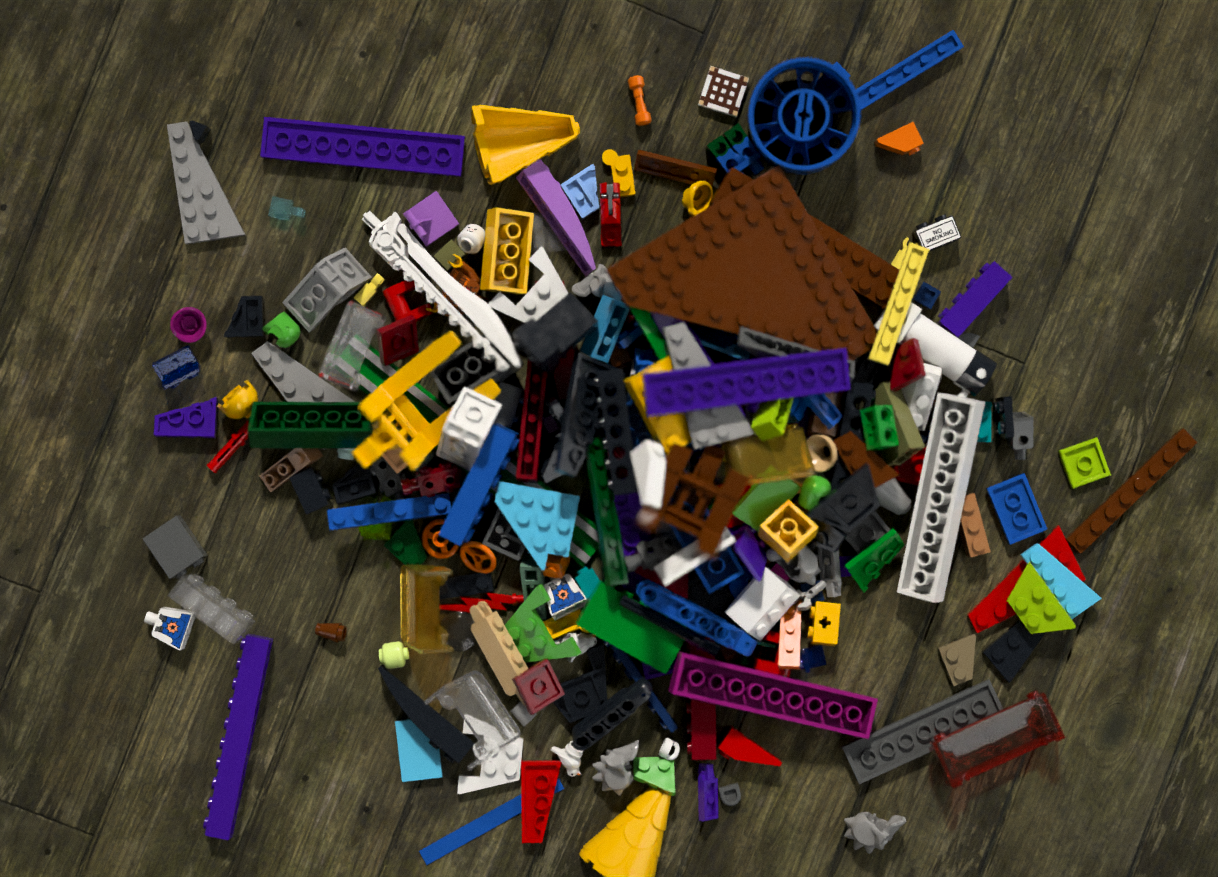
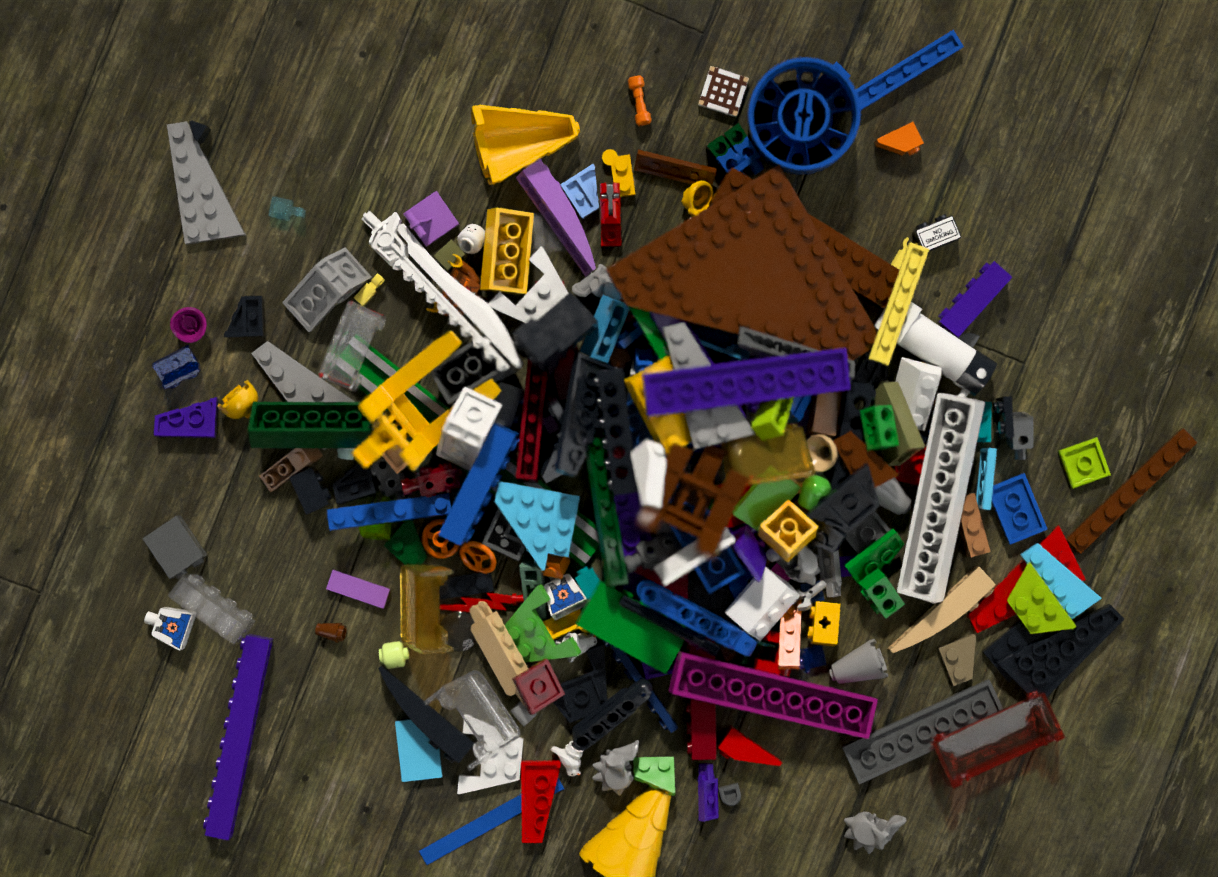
(215, 464): red pin -> none
(284, 329): bright green helmet -> none
(358, 589): none -> medium lavender tile
(362, 146): dark purple plate -> none
(397, 340): dark red plate -> none
(398, 305): red connector -> none
(666, 747): white tile -> none
(823, 408): blue hinge -> none
(860, 665): none -> light grey cone
(882, 592): none -> green brick
(907, 365): dark red wing -> none
(926, 295): dark blue plate -> none
(956, 602): none -> tan slope
(985, 478): none -> medium azure tile
(1054, 657): none -> black wing

